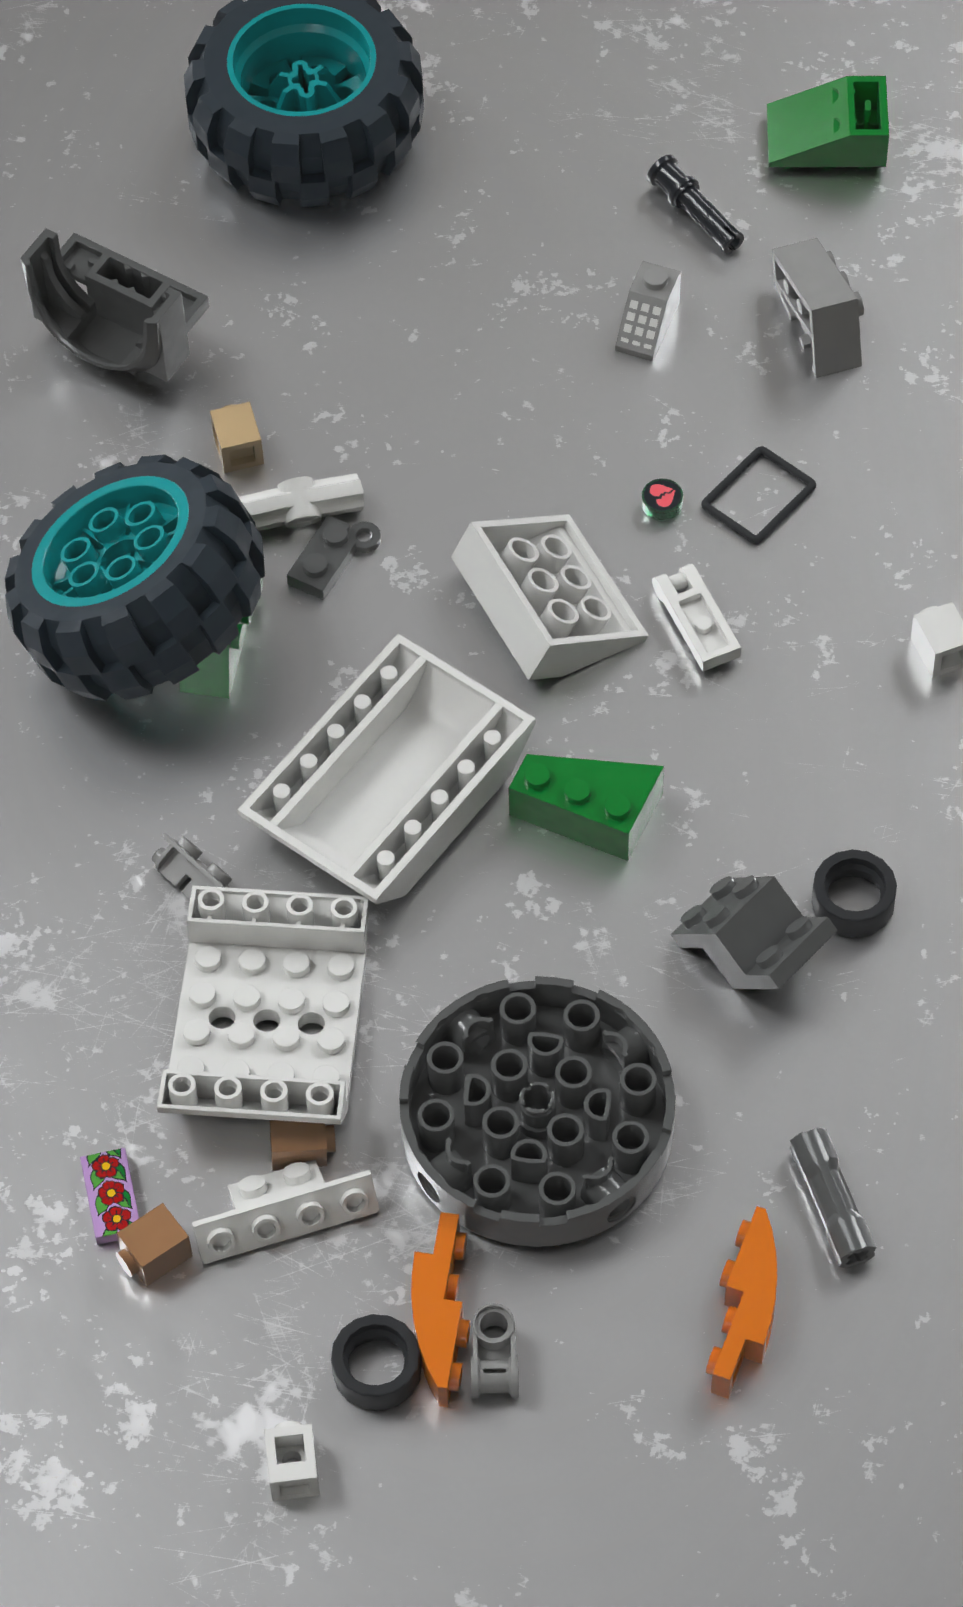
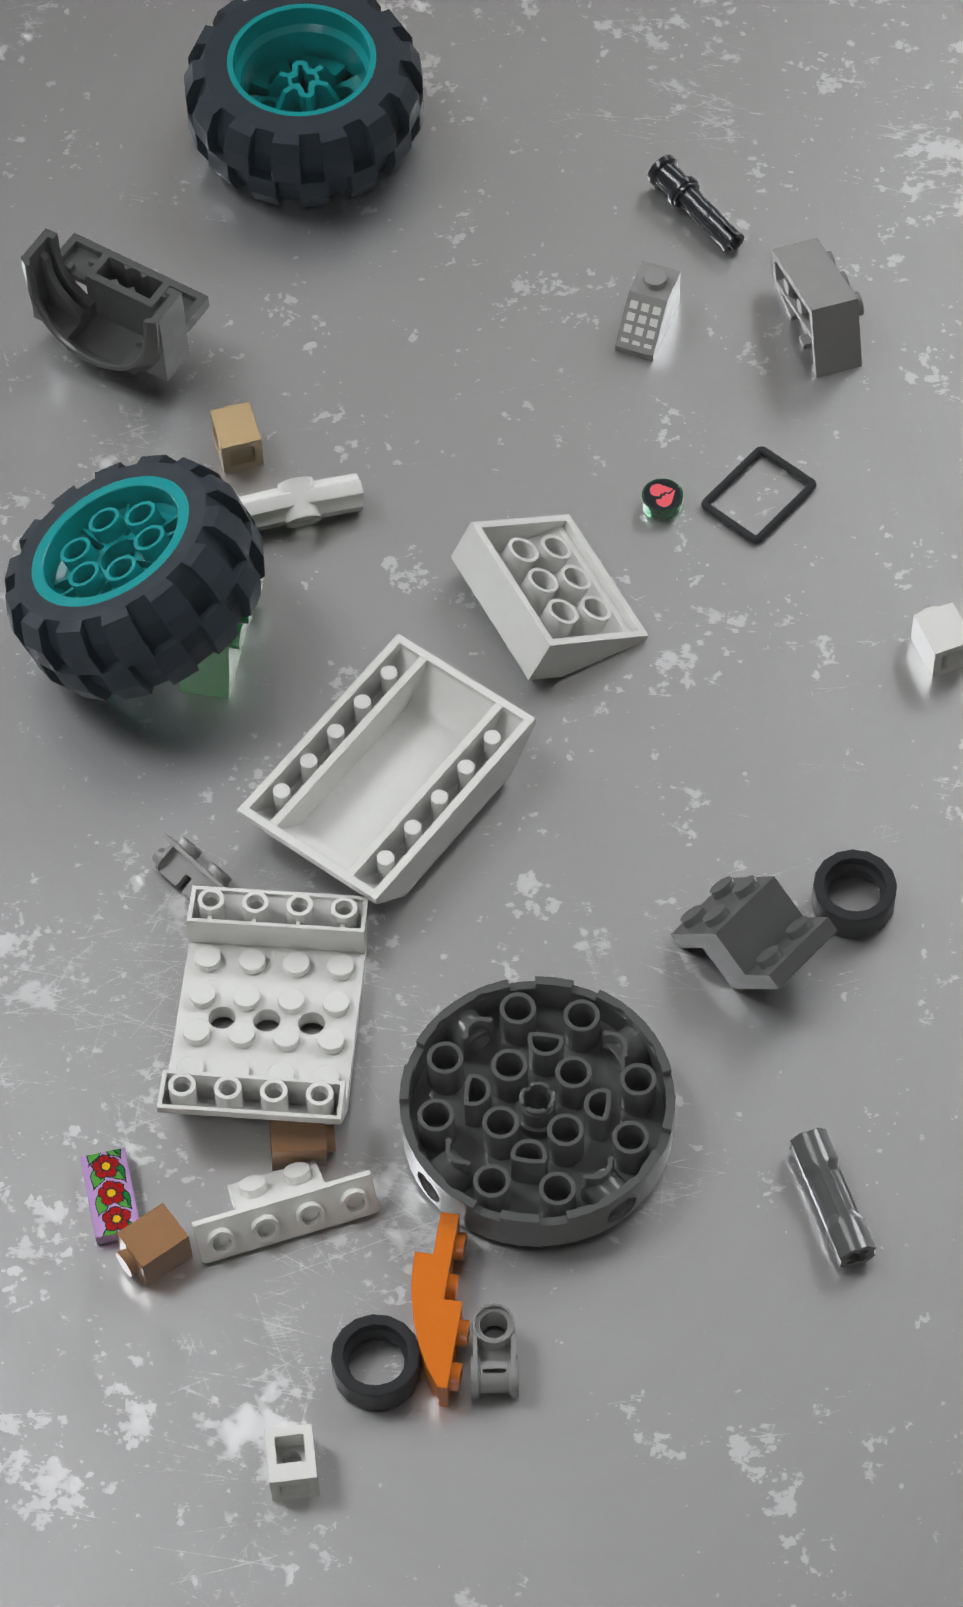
(329, 555): dark grey hinge -> none
(587, 799): green wedge -> none
(697, 617): white plate -> none
(751, 1302): orange slope -> none
(831, 125): green slope -> none

